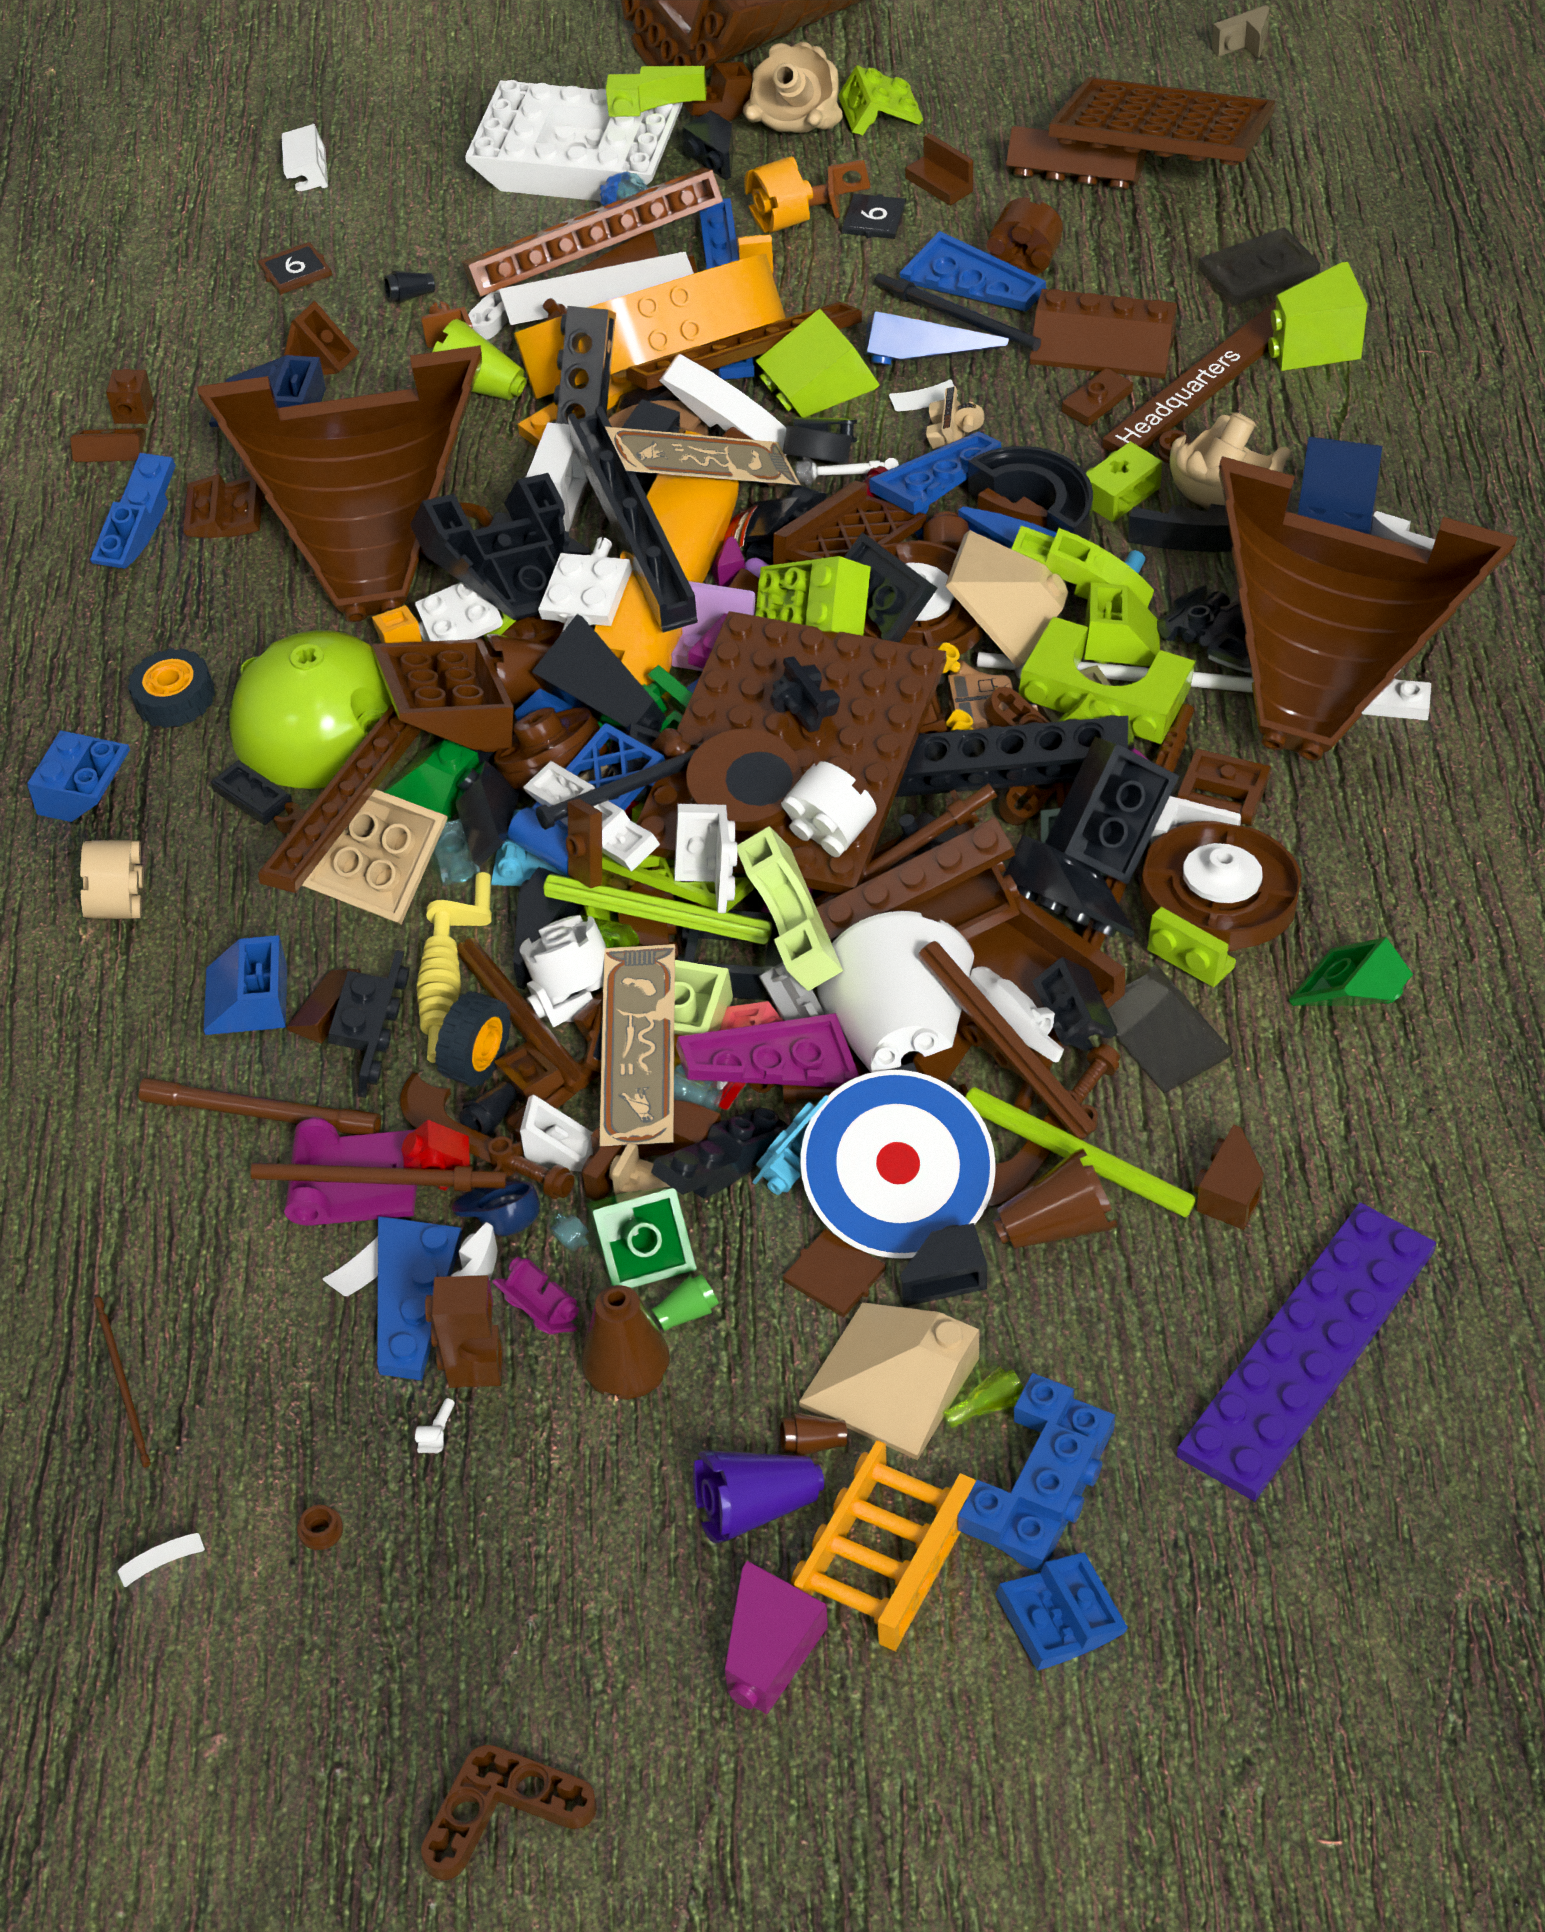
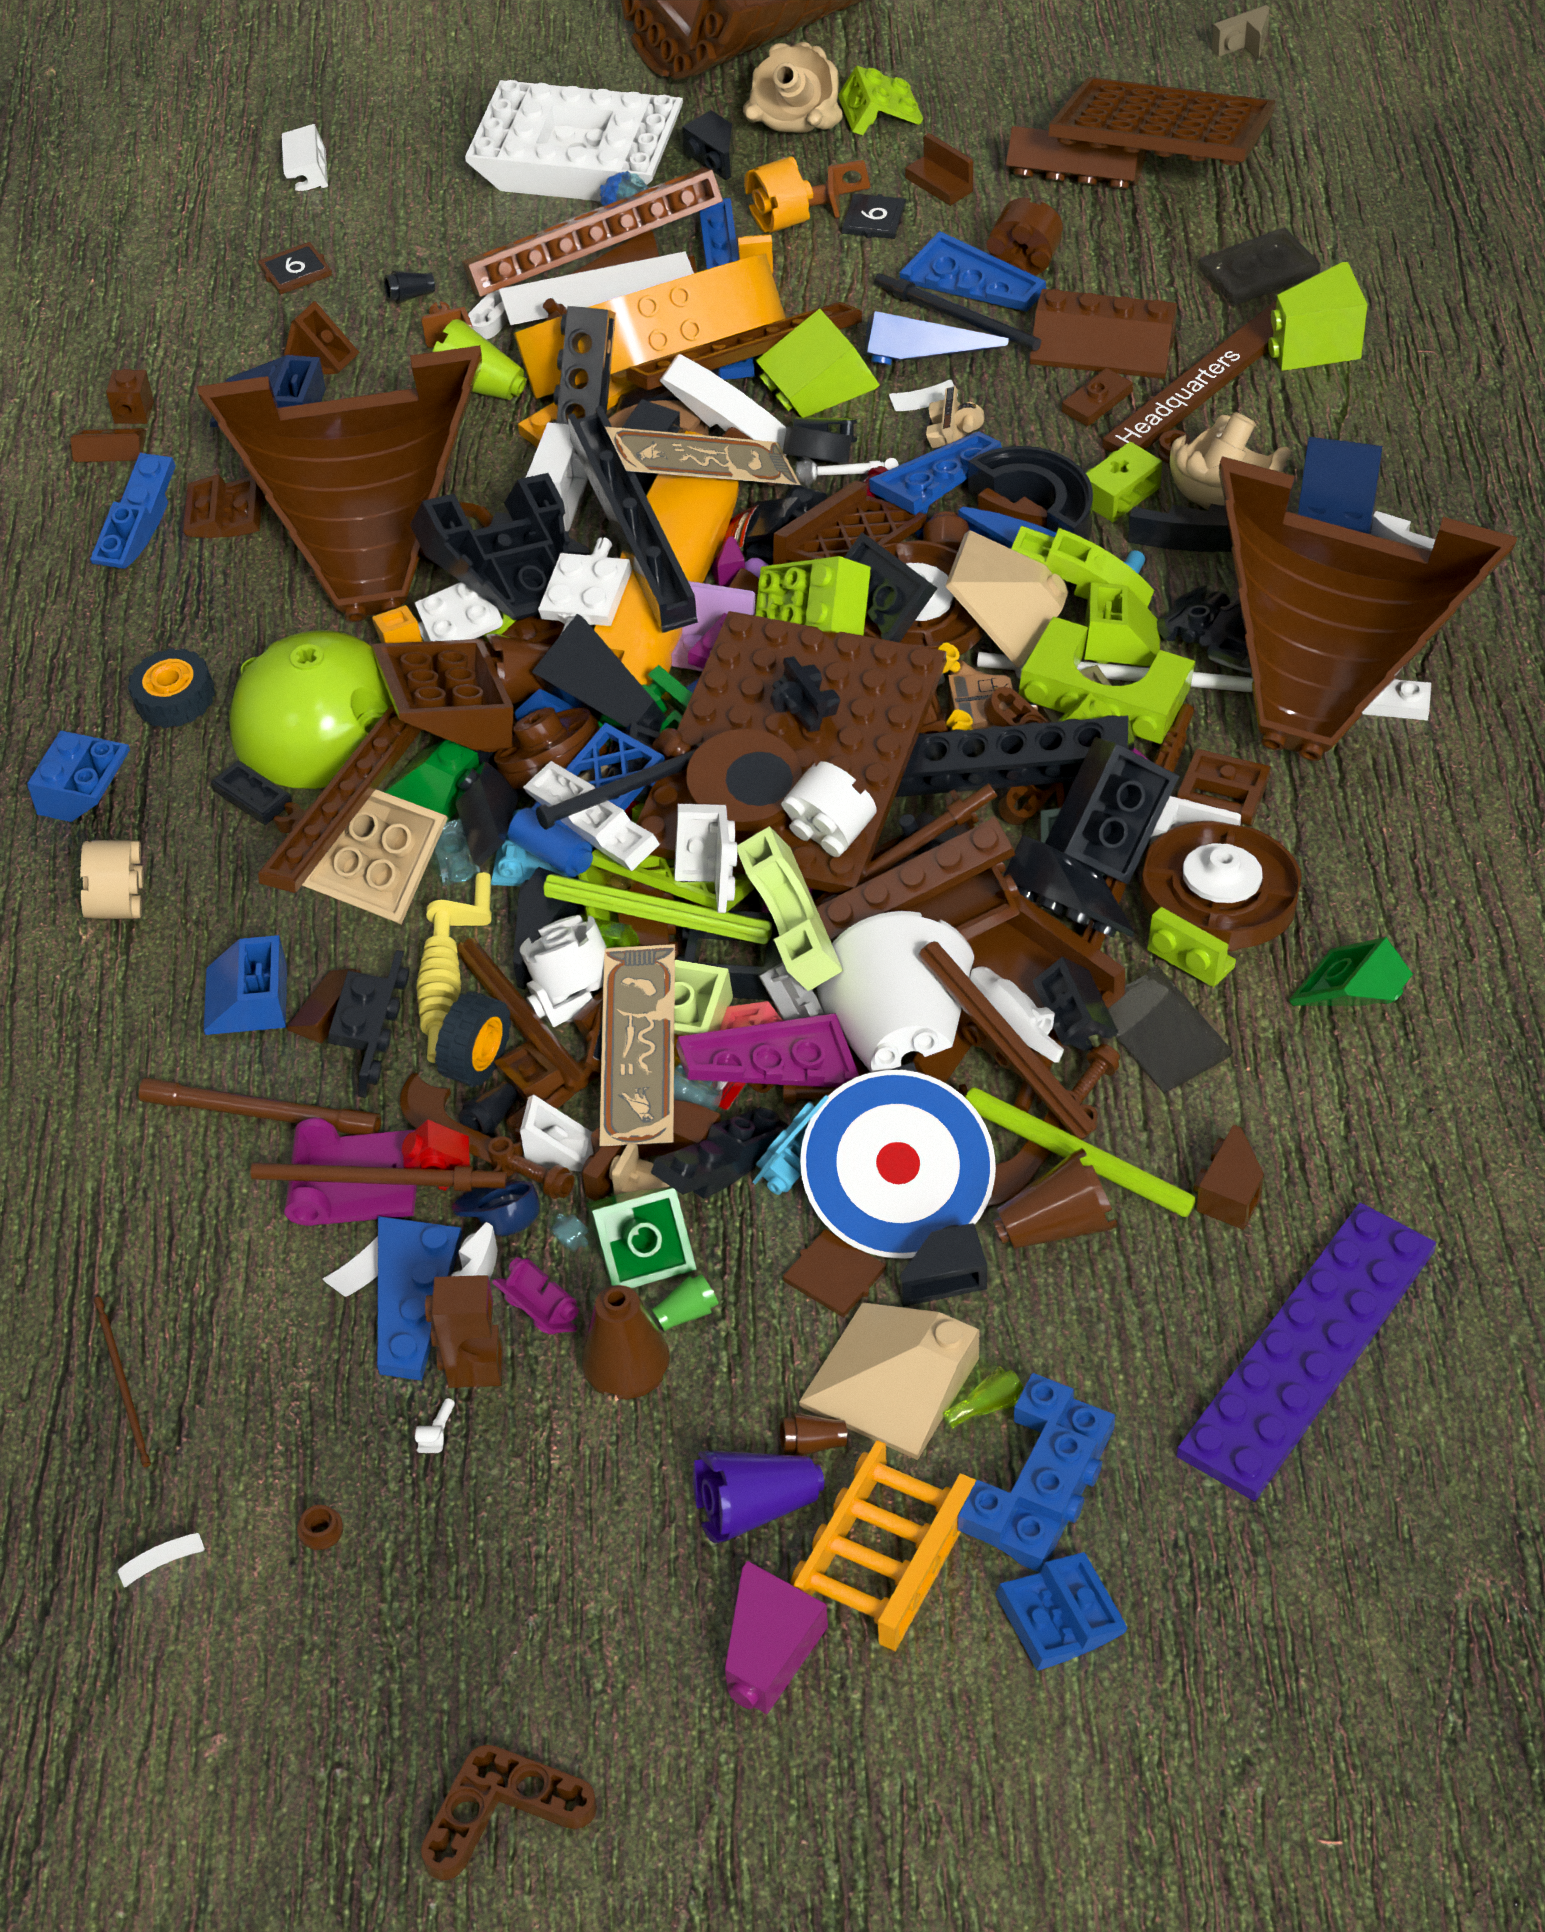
(584, 843): reddish brown plate -> none
(654, 87): lime slope -> none
(727, 91): reddish brown brick -> none

